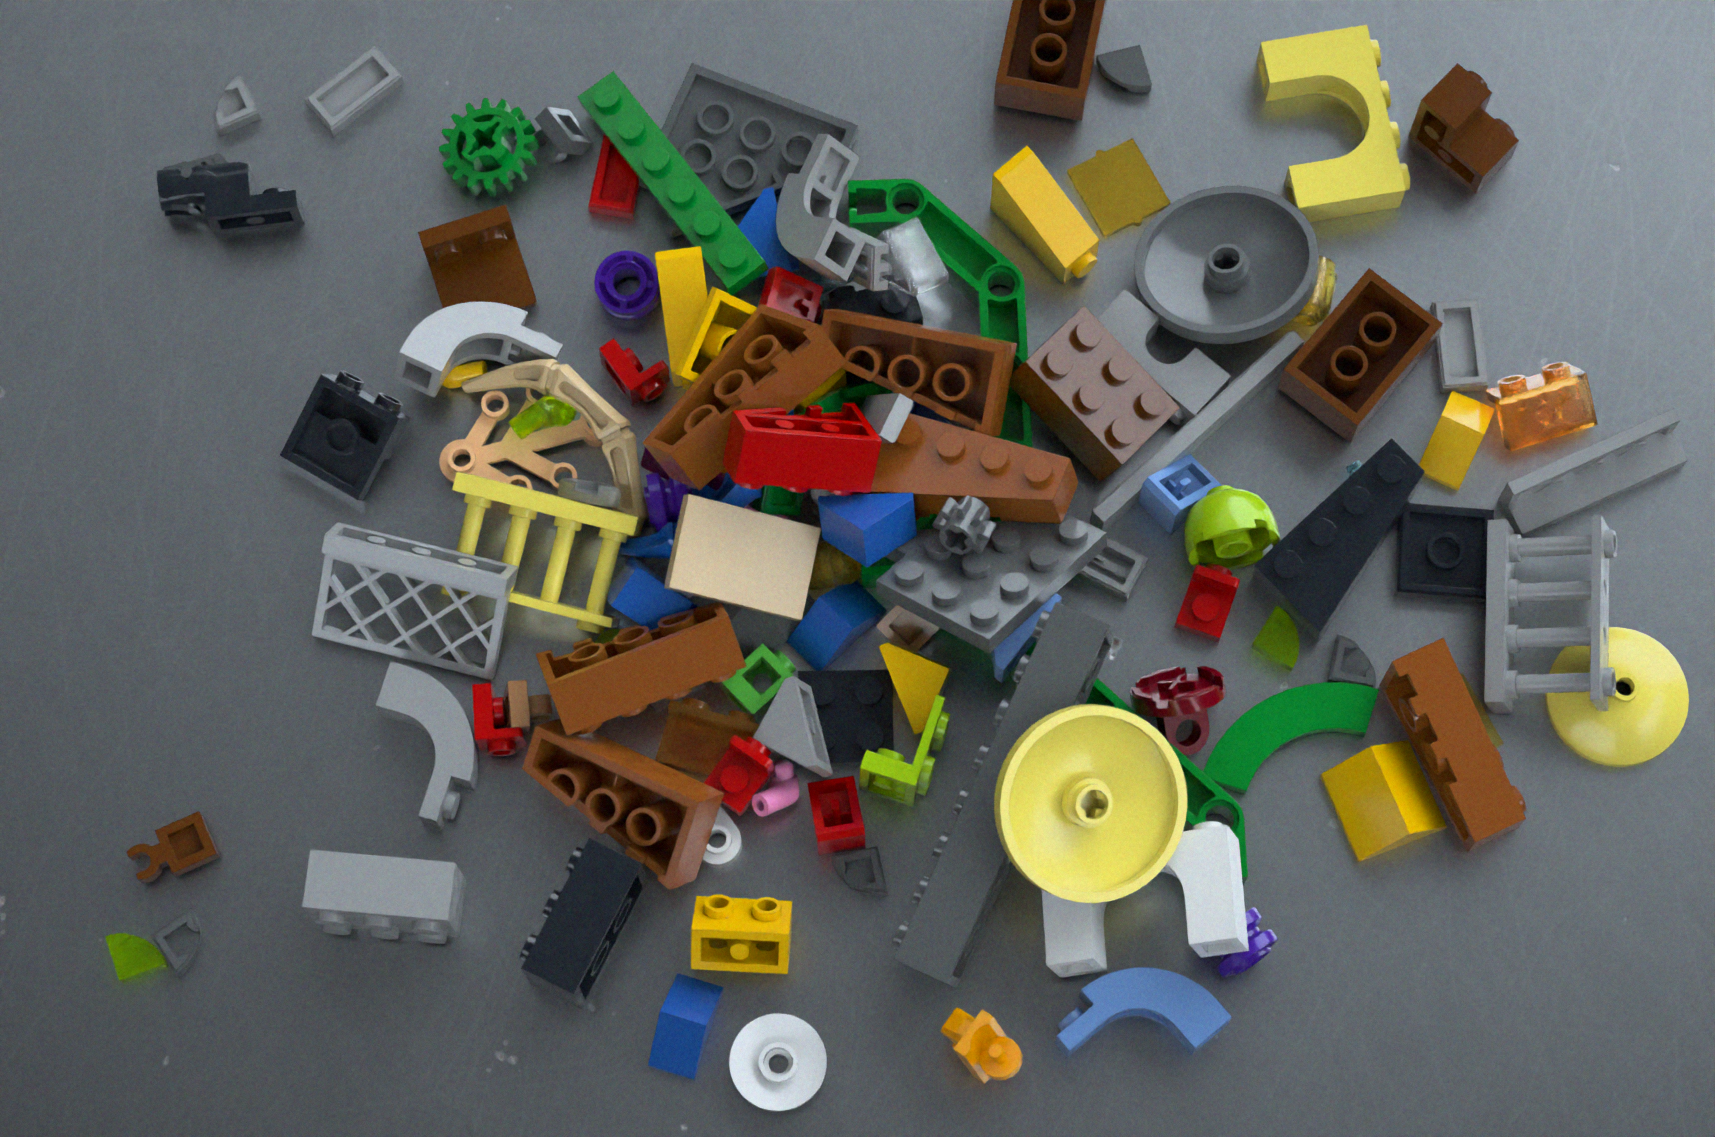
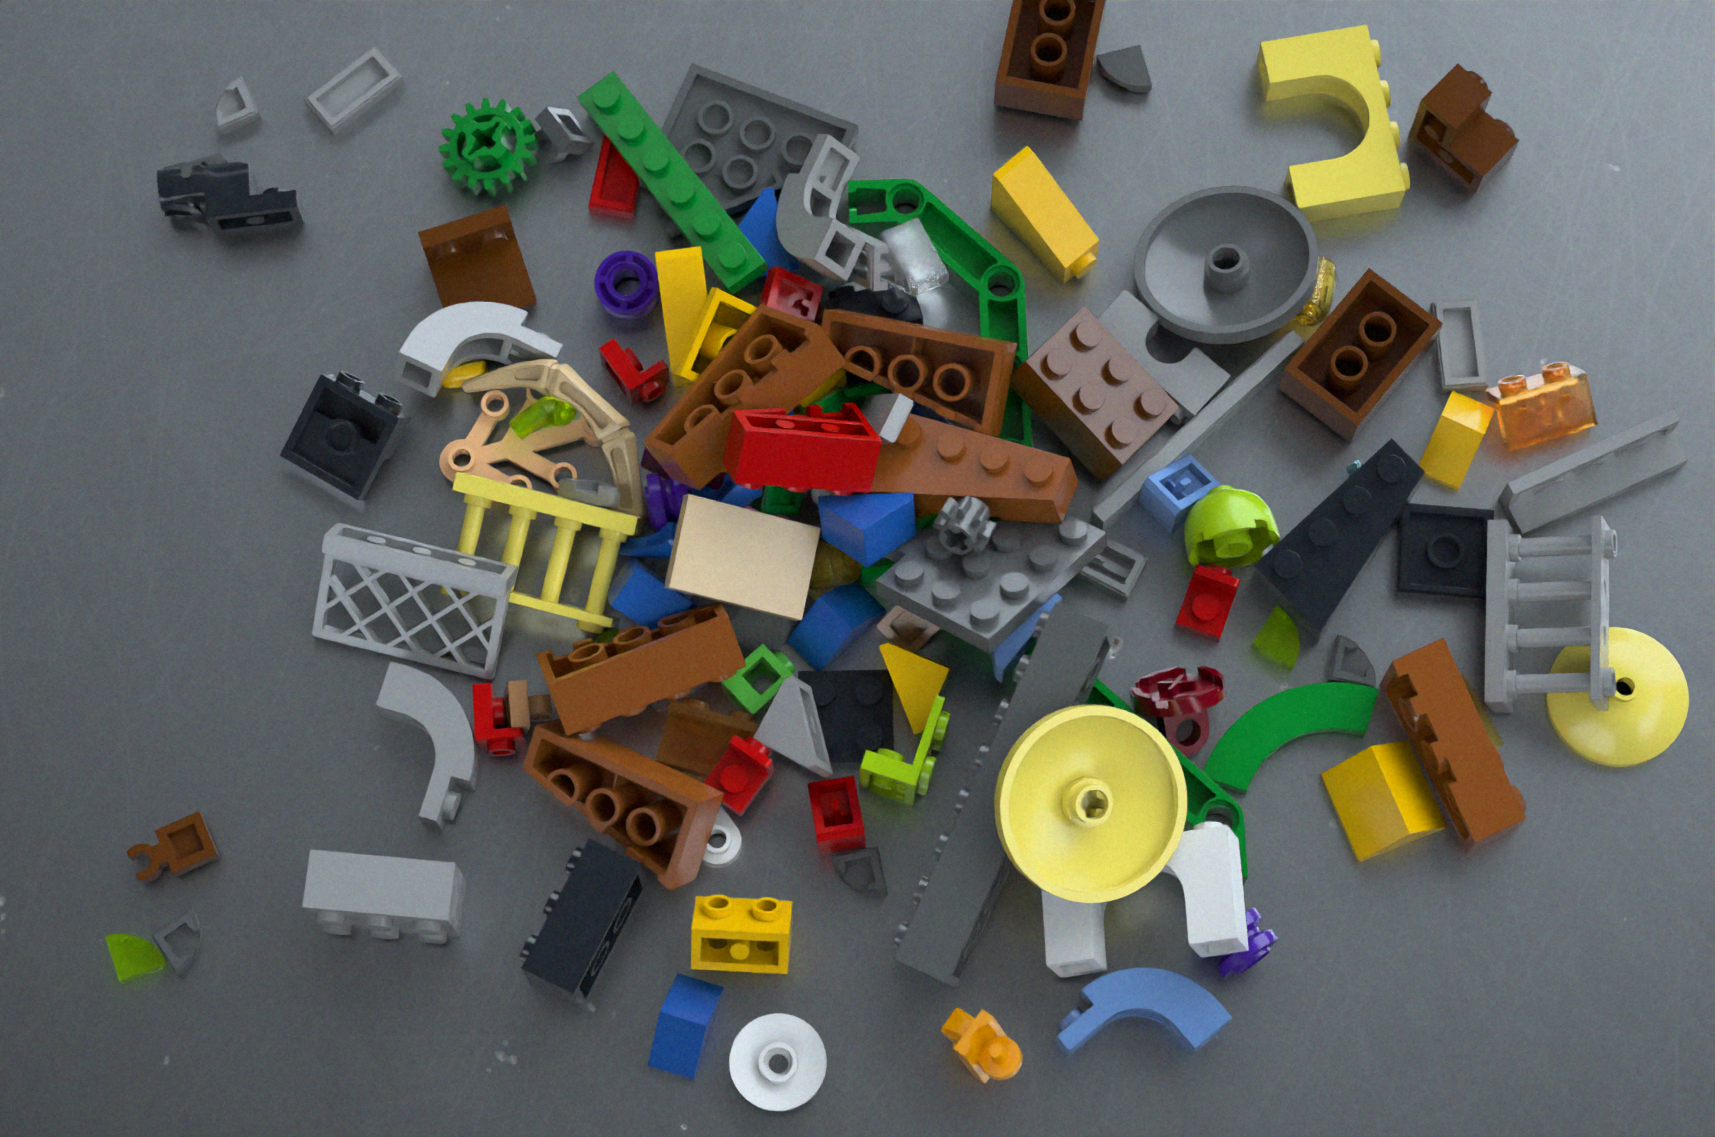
(781, 791): bright pink arm -> none
(1118, 188): clear yellow piece -> none

